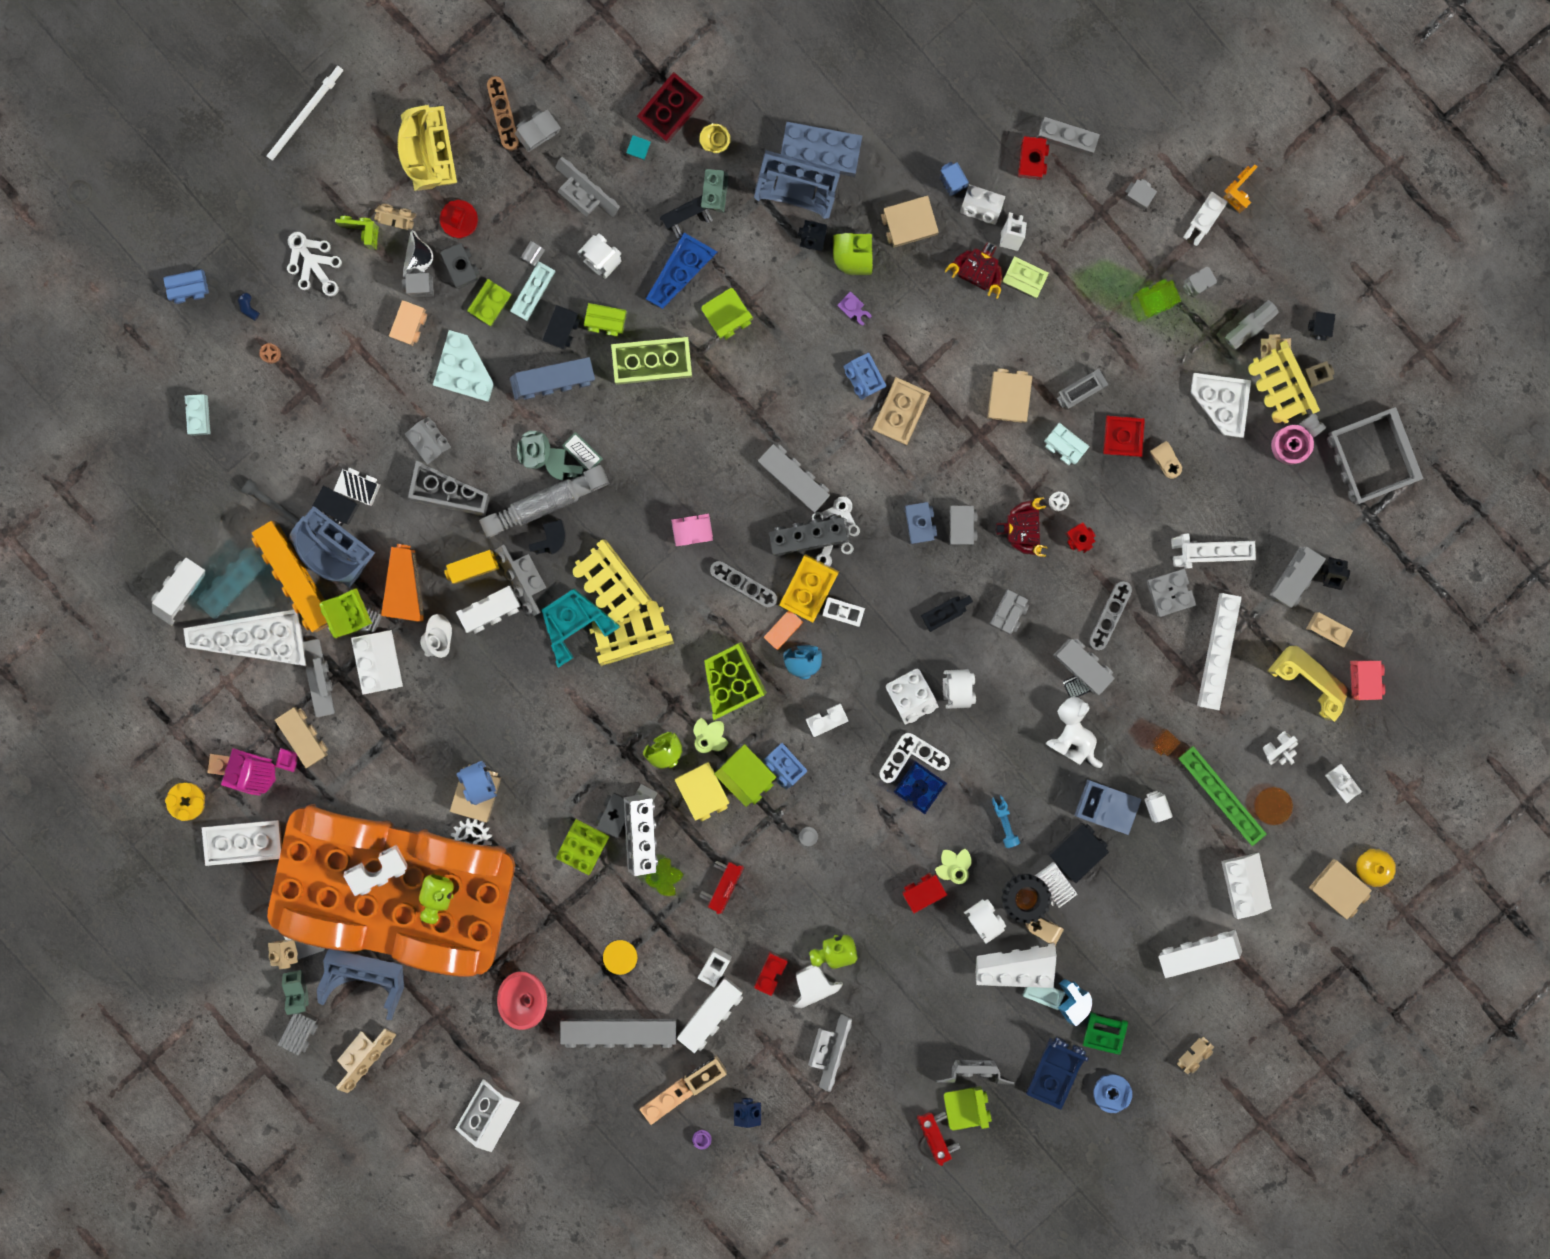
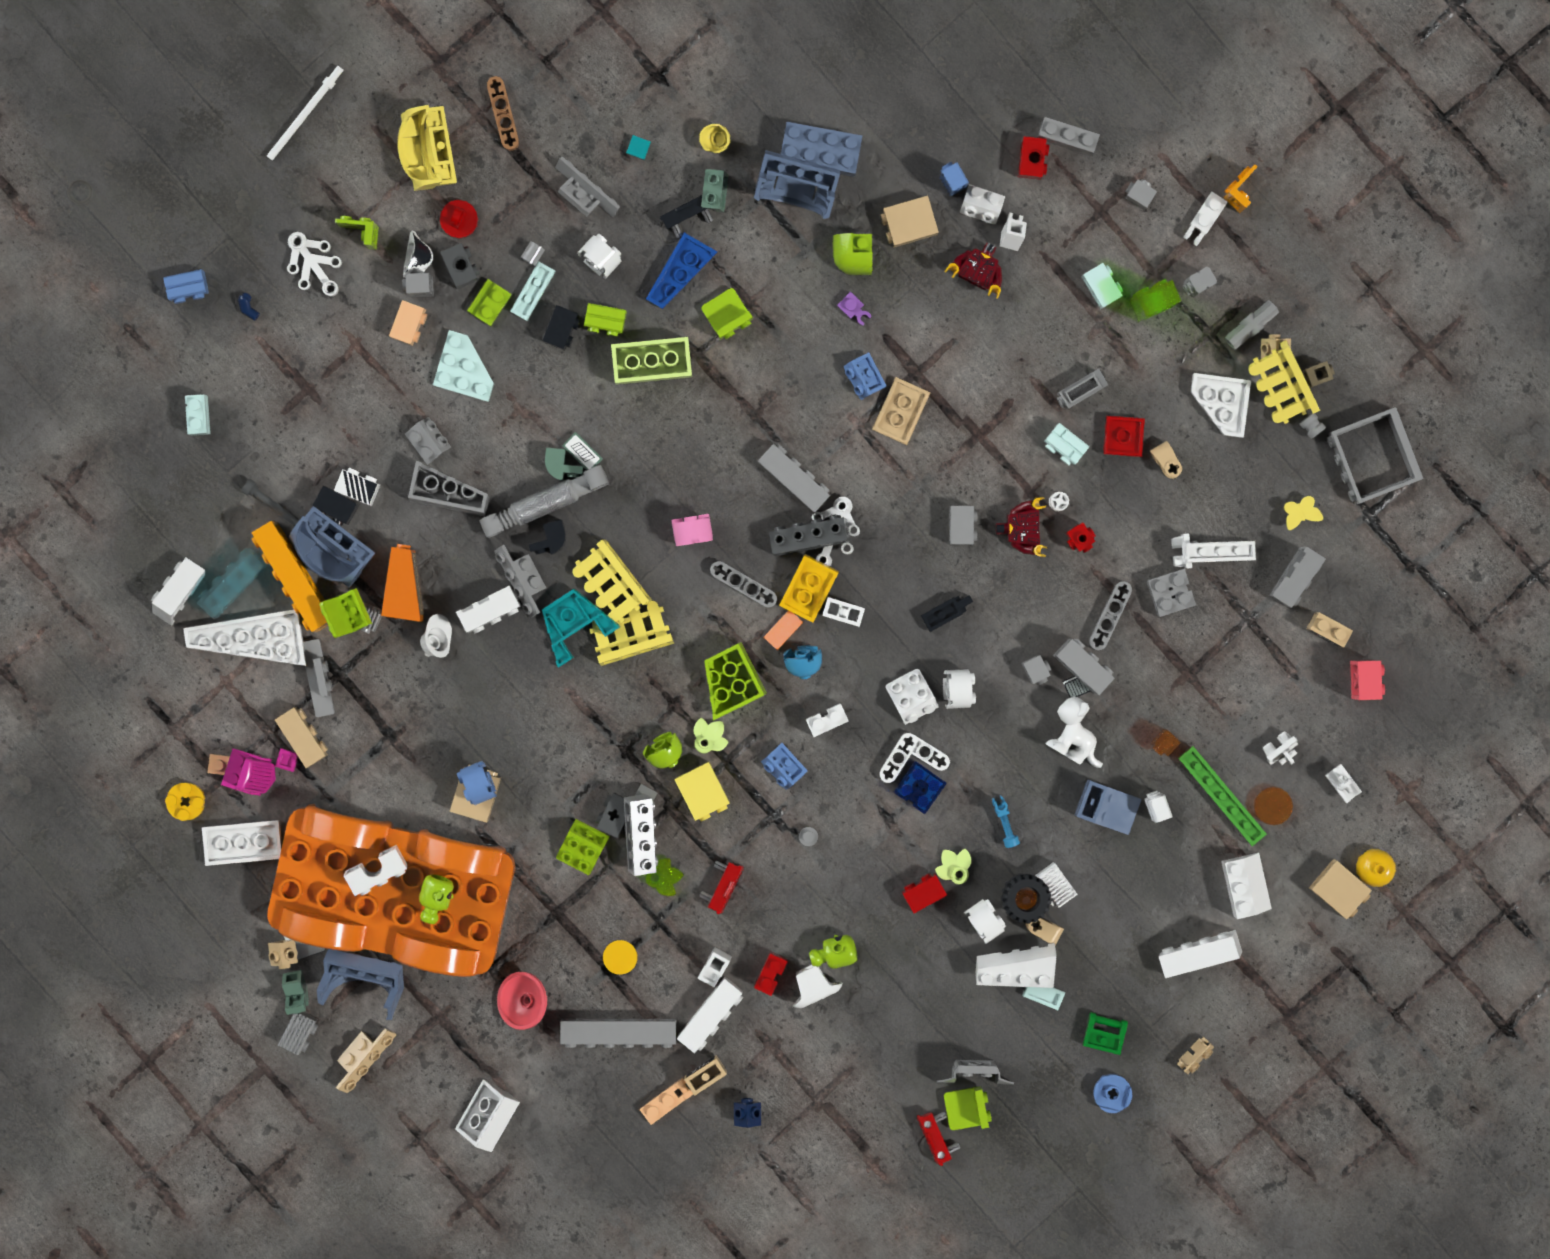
(266, 353): nougat wheel -> none
(377, 662): white slope -> none
(388, 213): tan hinge -> none
(470, 830): white gear -> none
(471, 567): yellow brick -> none
(533, 449): sand green tile -> none
(537, 130): light grey brick -> none
(552, 378): sand blue wedge -> none
(670, 108): dark red brick -> none
(701, 1139): medium lavender plate -> none
(745, 776): lime brick -> none
(812, 235): black brick -> none
(828, 1051): light grey bracket -> none
(920, 523): sand blue brick -> none
(1009, 396): tan brick -> none
(1009, 612): light grey brick -> none
(1025, 277): yellowish green plate -> none
(1037, 669): none -> light grey brick
(1056, 1072): dark blue bracket -> none
(1078, 1005): brick -> none
(1079, 852): black brick -> none
(1102, 285): none -> light aqua brick
(1219, 651): white brick -> none
(1296, 661): light yellow windscreen -> none
(1297, 435): bright pink brick -> none
(1301, 511): none -> light yellow animal
(1321, 326): black brick -> none
(1335, 573): black brick -> none

